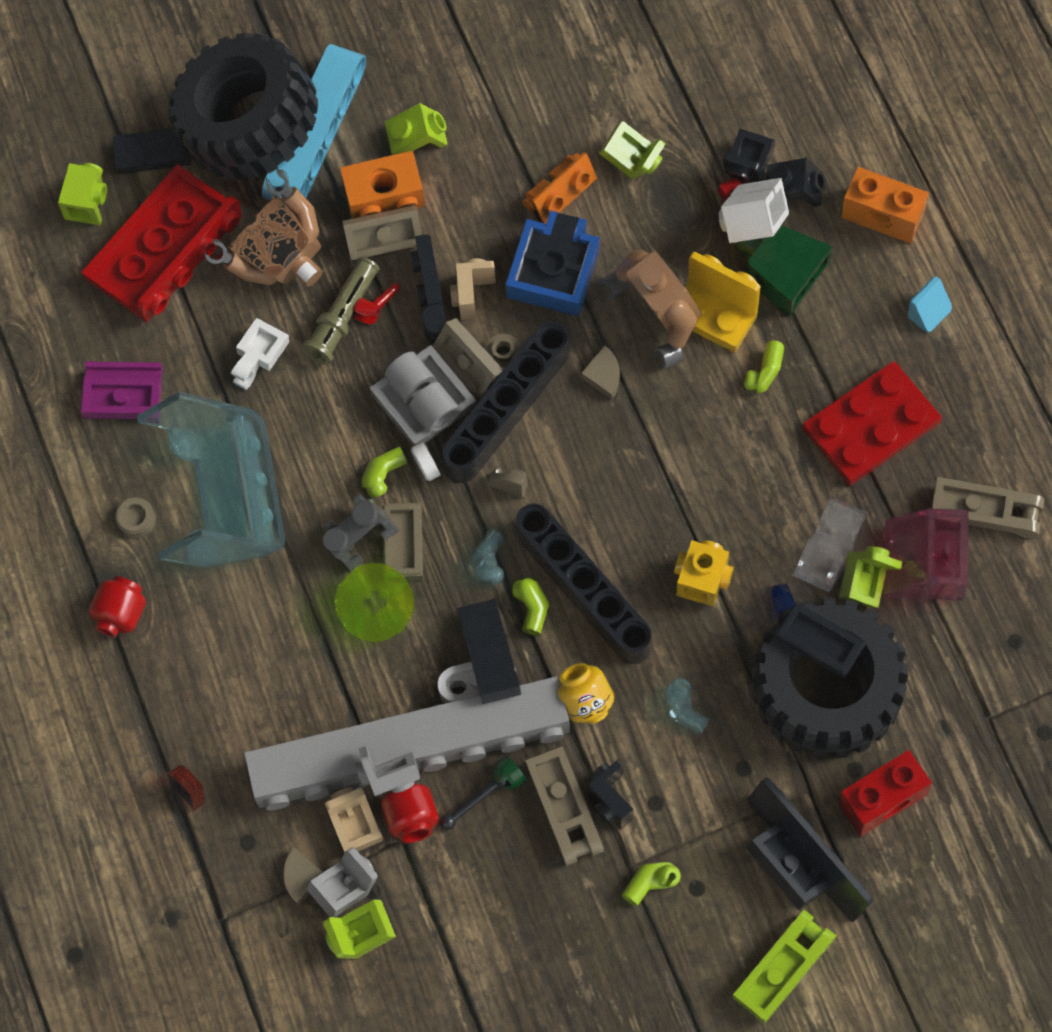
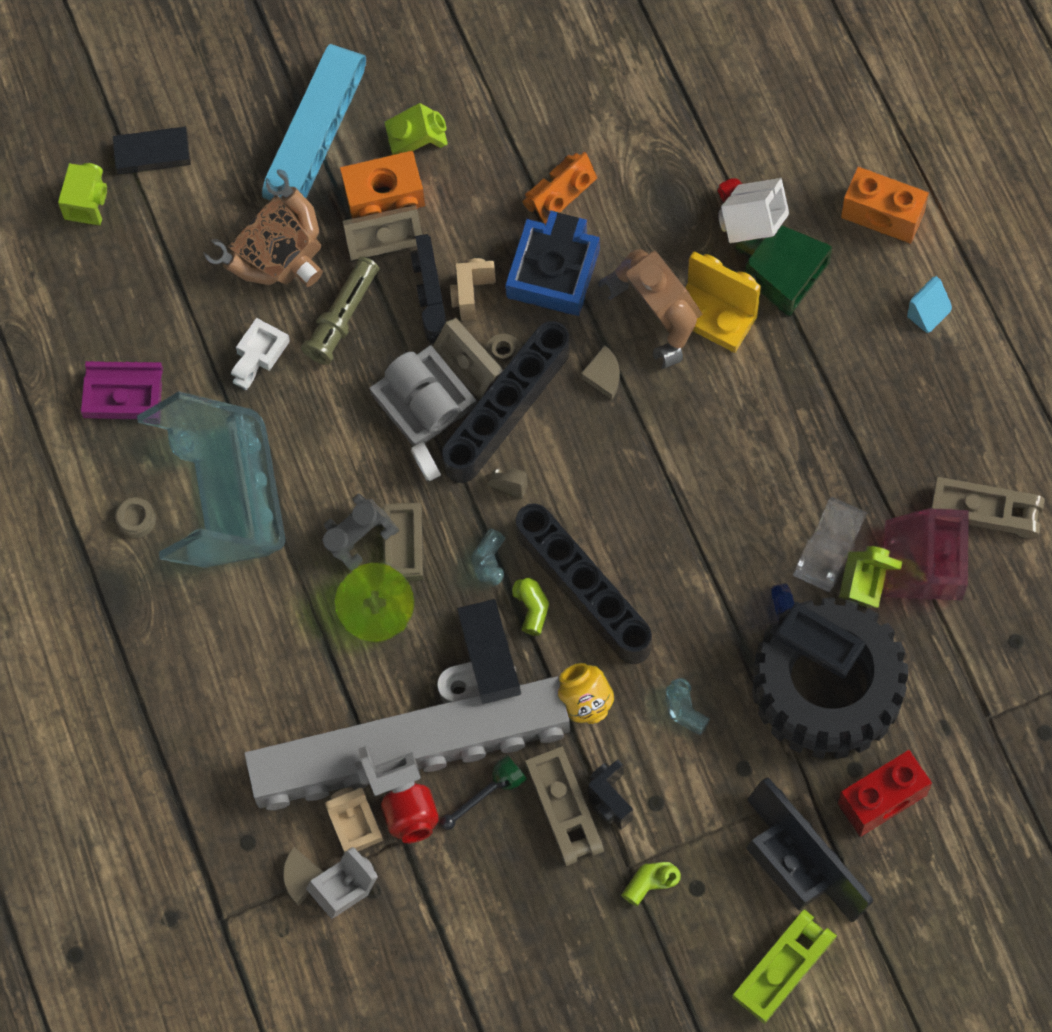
(117, 606): red head -> none
(162, 243): red bracket -> none
(187, 786): clear red tile -> none
(223, 78): black tyre -> none
(359, 931): lime bracket -> none
(369, 311): red hand -> none
(377, 470): lime arm -> none
(631, 151): lime bracket -> none
(703, 572): yellow brick -> none
(748, 157): black bracket -> none
(770, 368): lime arm -> none
(800, 180): black bracket -> none
(872, 423): red plate -> none

